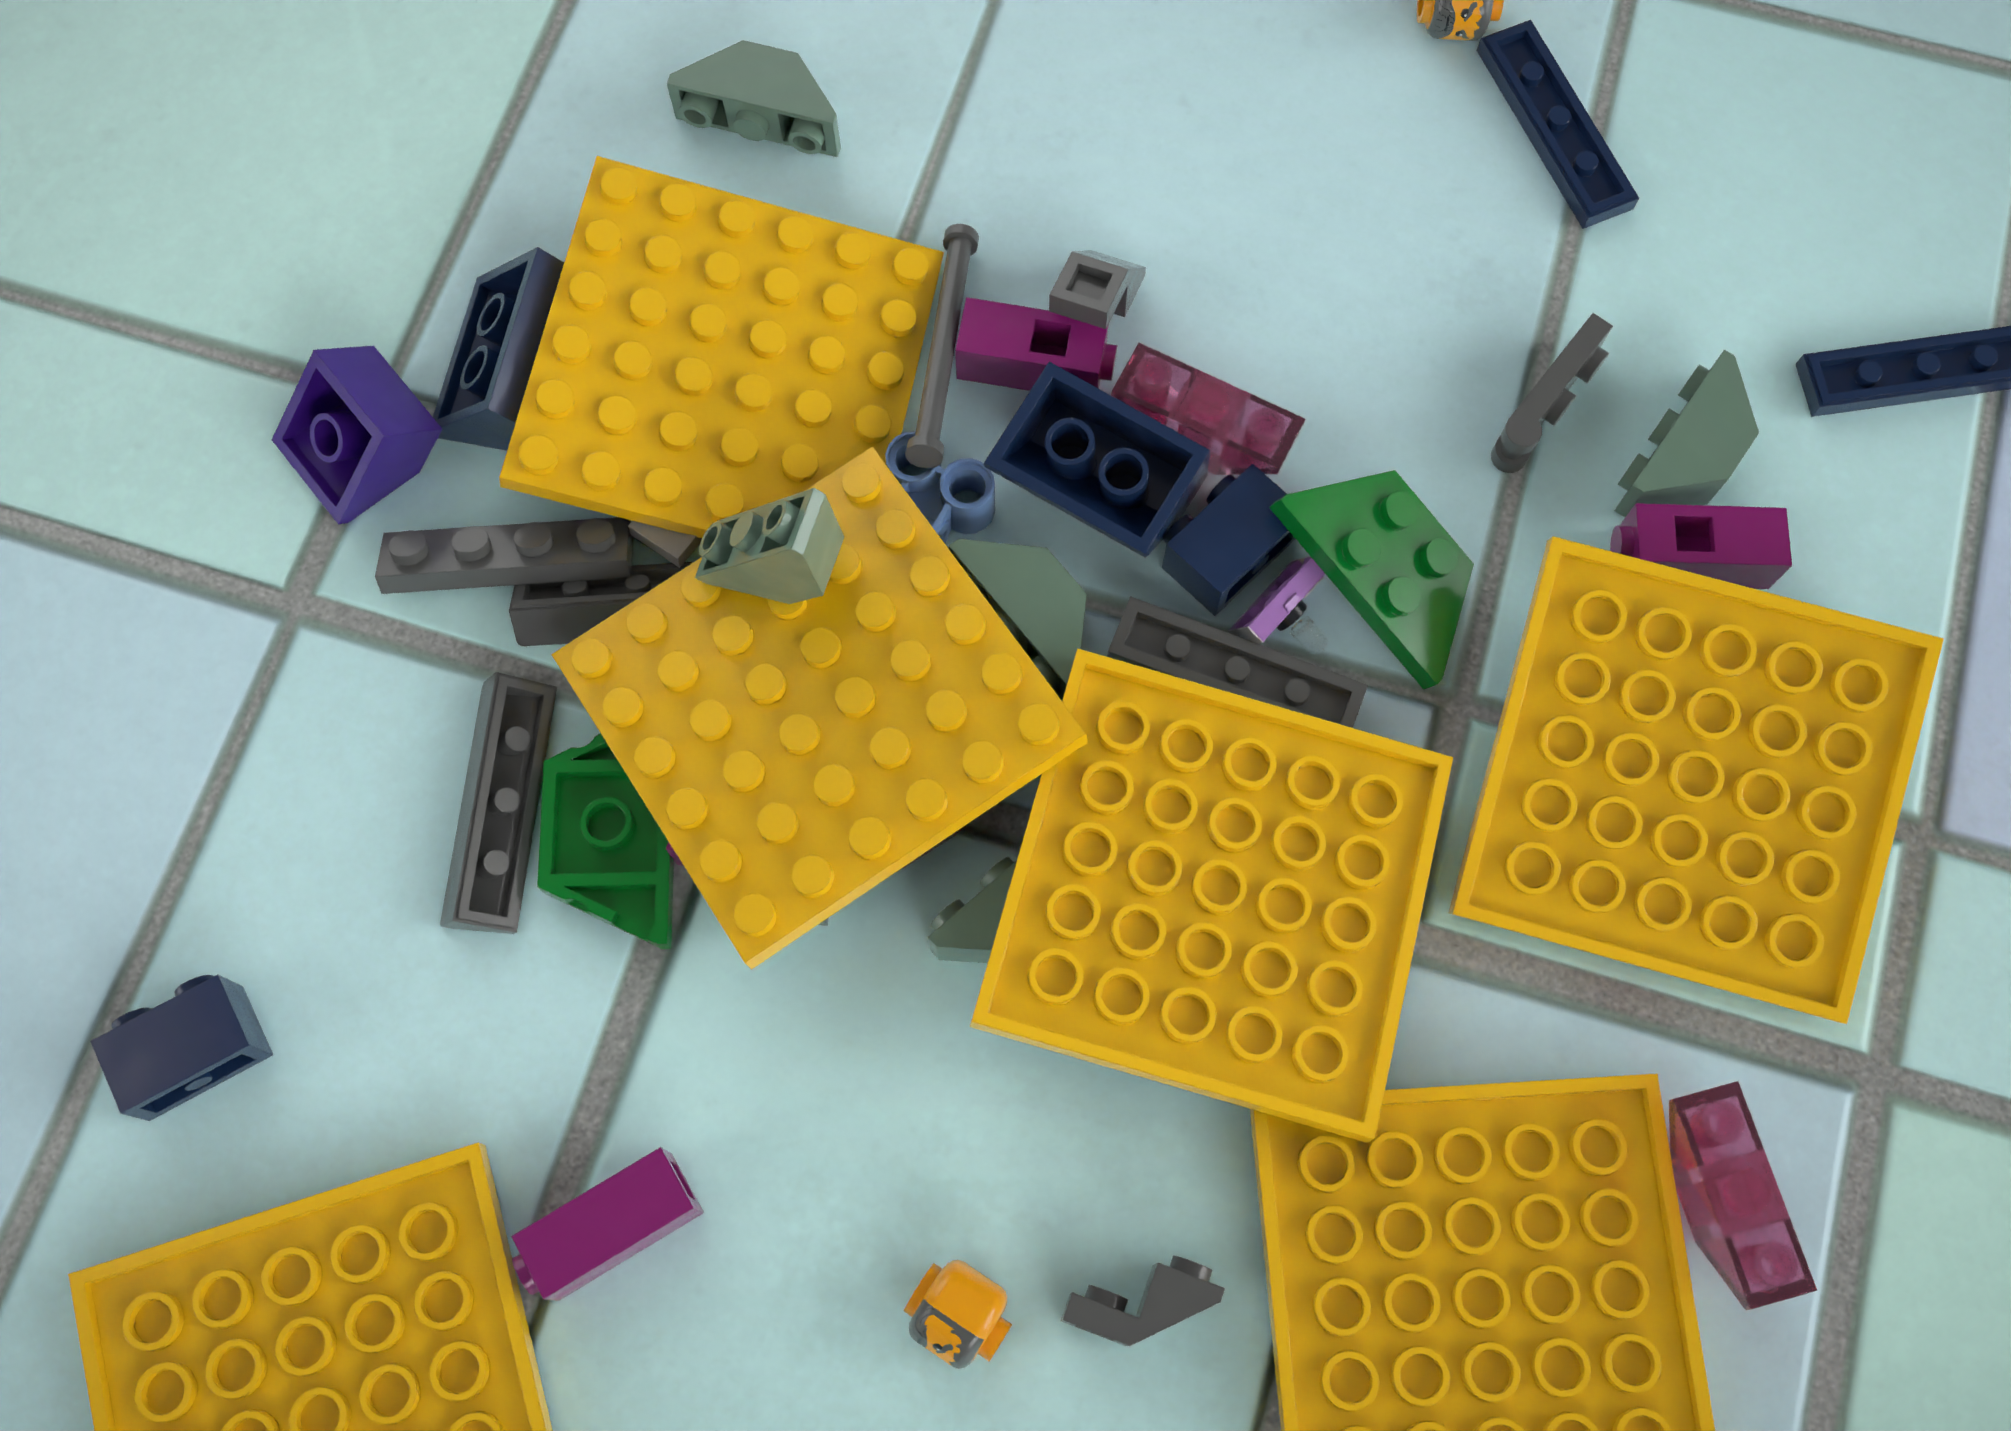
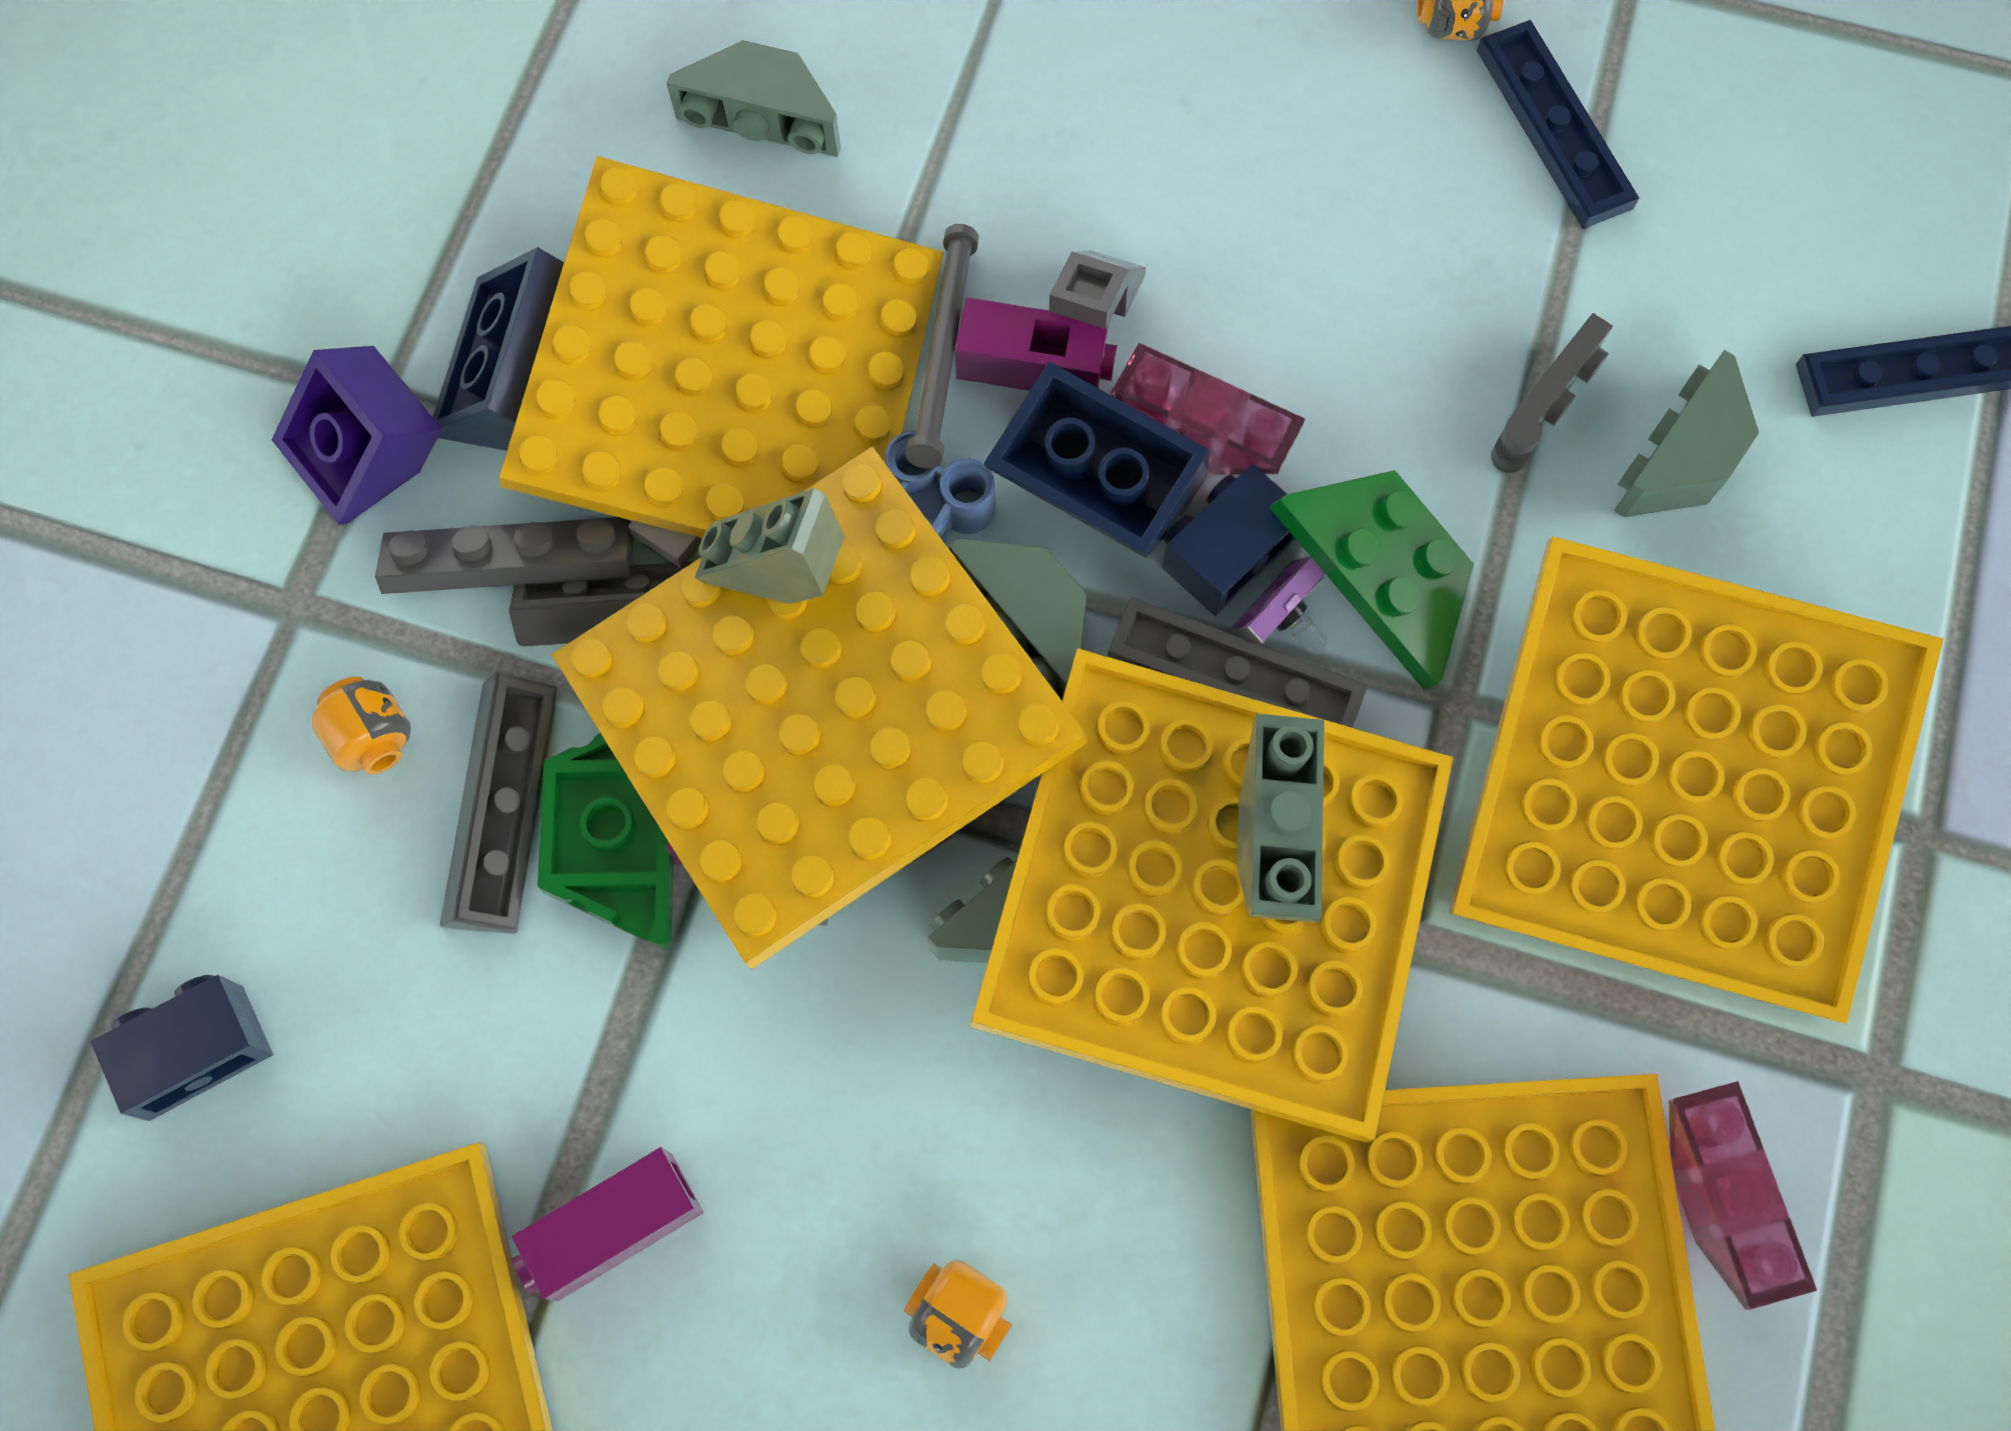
(361, 725): none -> light orange head
(1168, 1298): dark grey slope -> none
(1282, 819): none -> sand green slope
(1714, 541): magenta brick -> none

